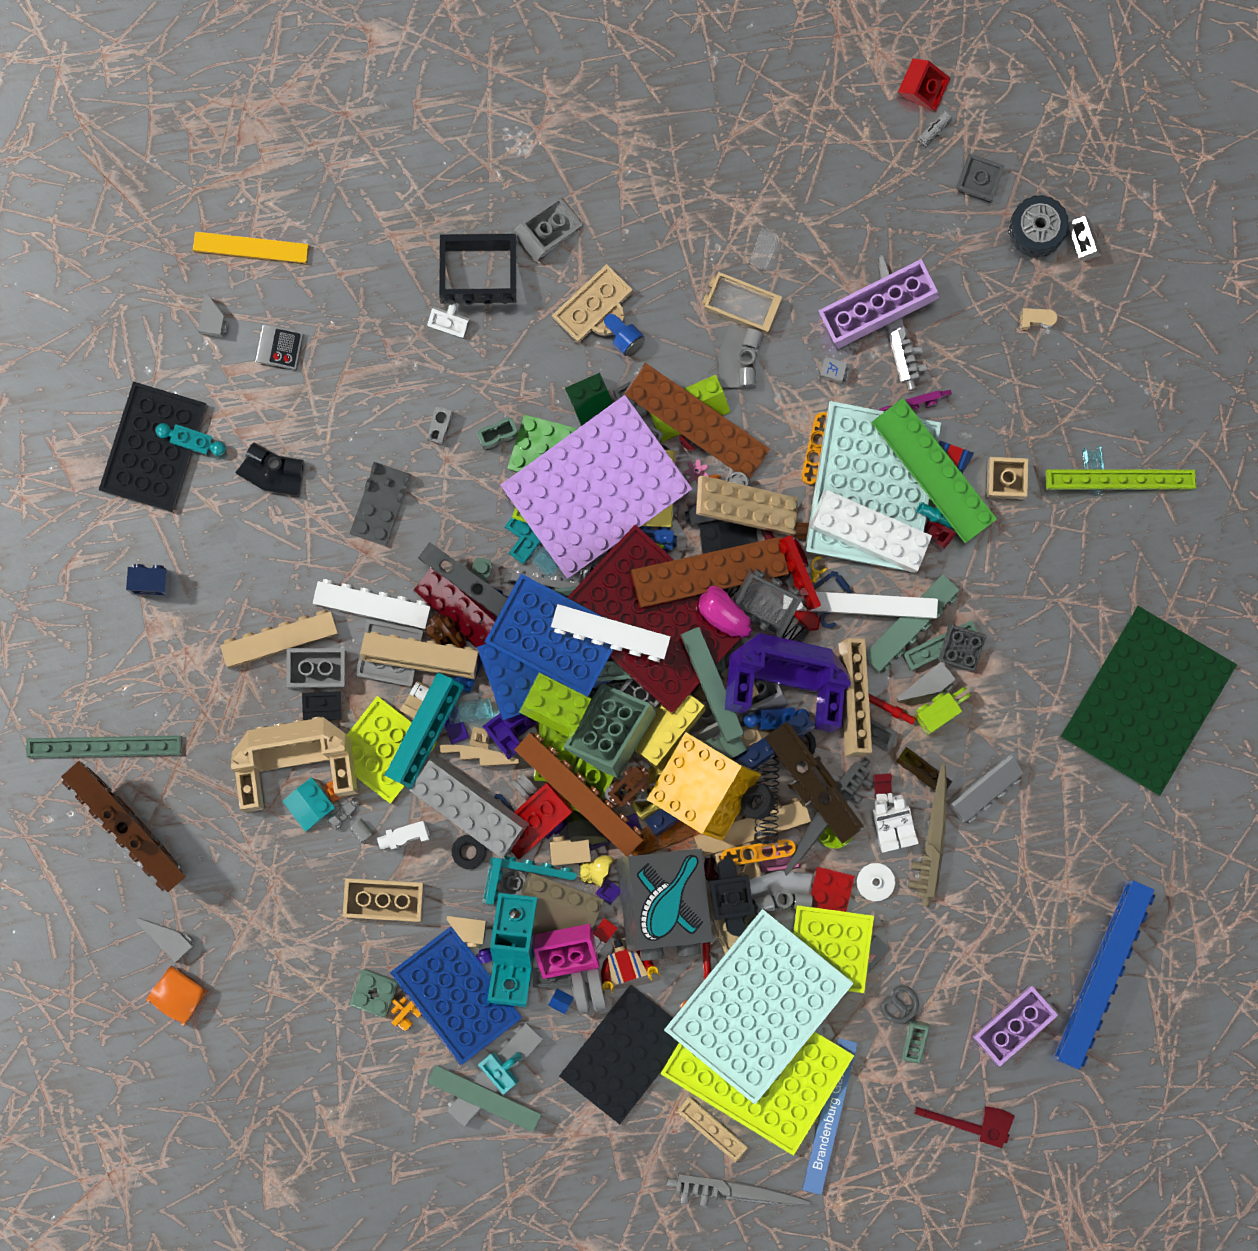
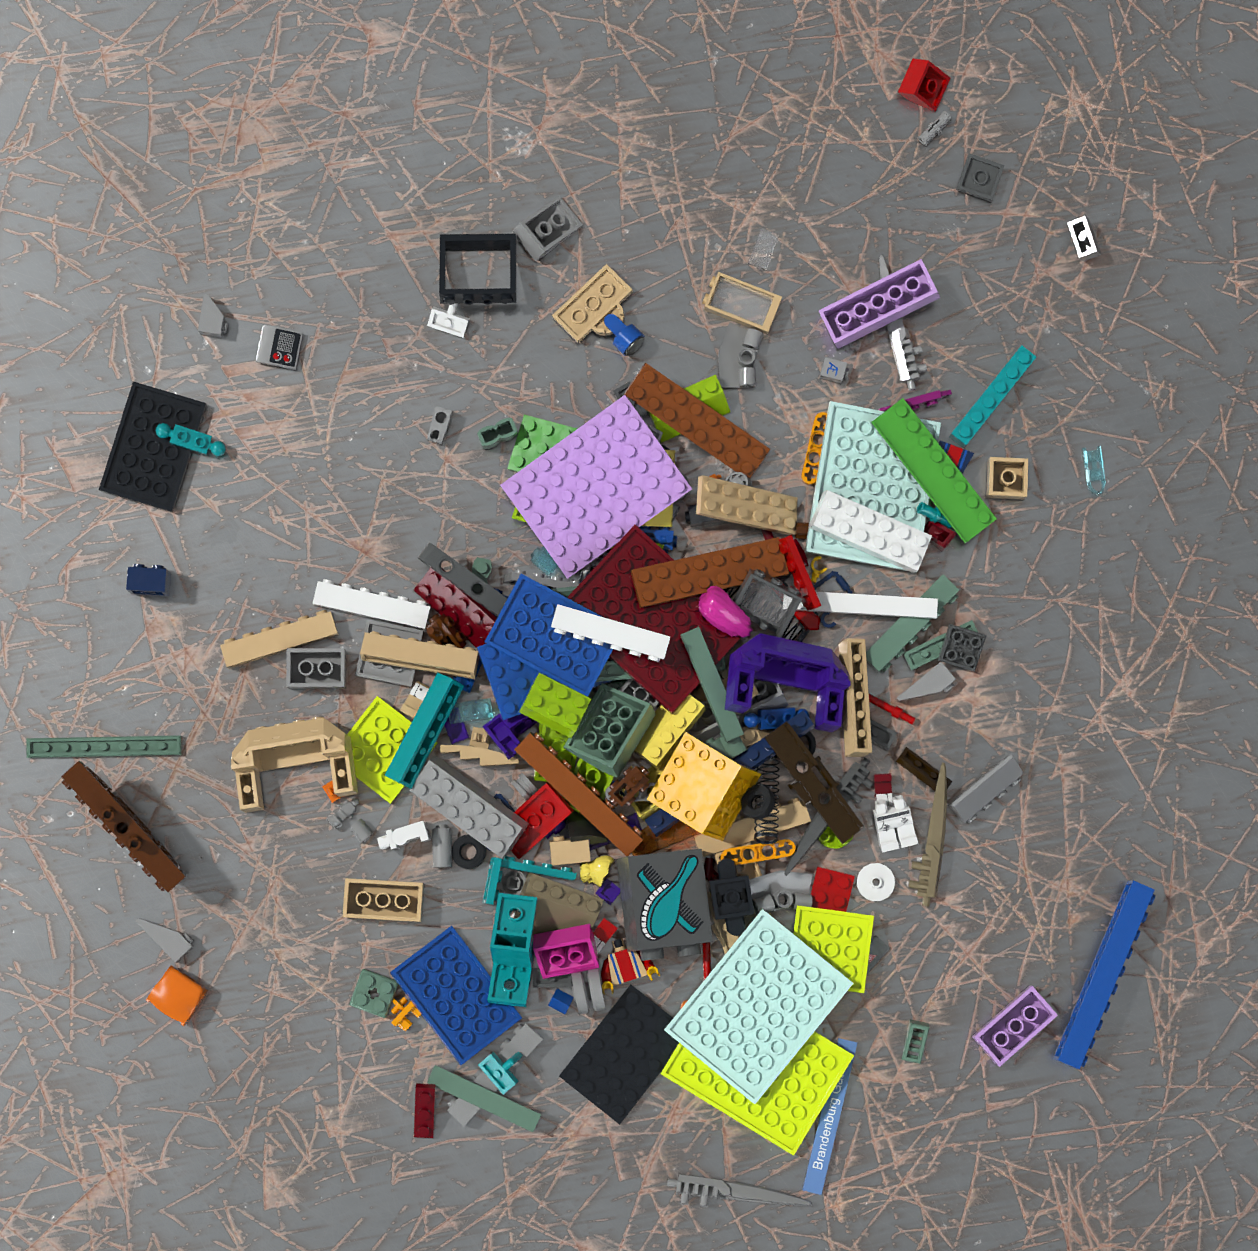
(250, 247): yellow tile -> none
(283, 479): black panel -> none
(309, 804): teal slope -> none
(322, 705): black plate -> none
(380, 504): dark grey hinge -> none
(424, 1110): none -> dark red plate
(442, 846): none -> light grey brick
(469, 930): tan slope -> none
(484, 955): dark purple plate -> none
(527, 540): teal tile -> none
(588, 398): dark green slope -> none
(687, 444): dark red slope -> none
(692, 473): bright pink plant -> none
(712, 1129): tan tile -> none
(725, 535): black slope -> none
(776, 864): bright pink slope -> none
(900, 1005): dark grey piece -> none
(940, 712): lime brick -> none
(992, 396): none -> teal brick
(992, 1131): dark red piece -> none
(1037, 317): tan leg -> none
(1047, 214): wheel -> none
(1120, 479): lime tile -> none
(1148, 700): dark green plate -> none

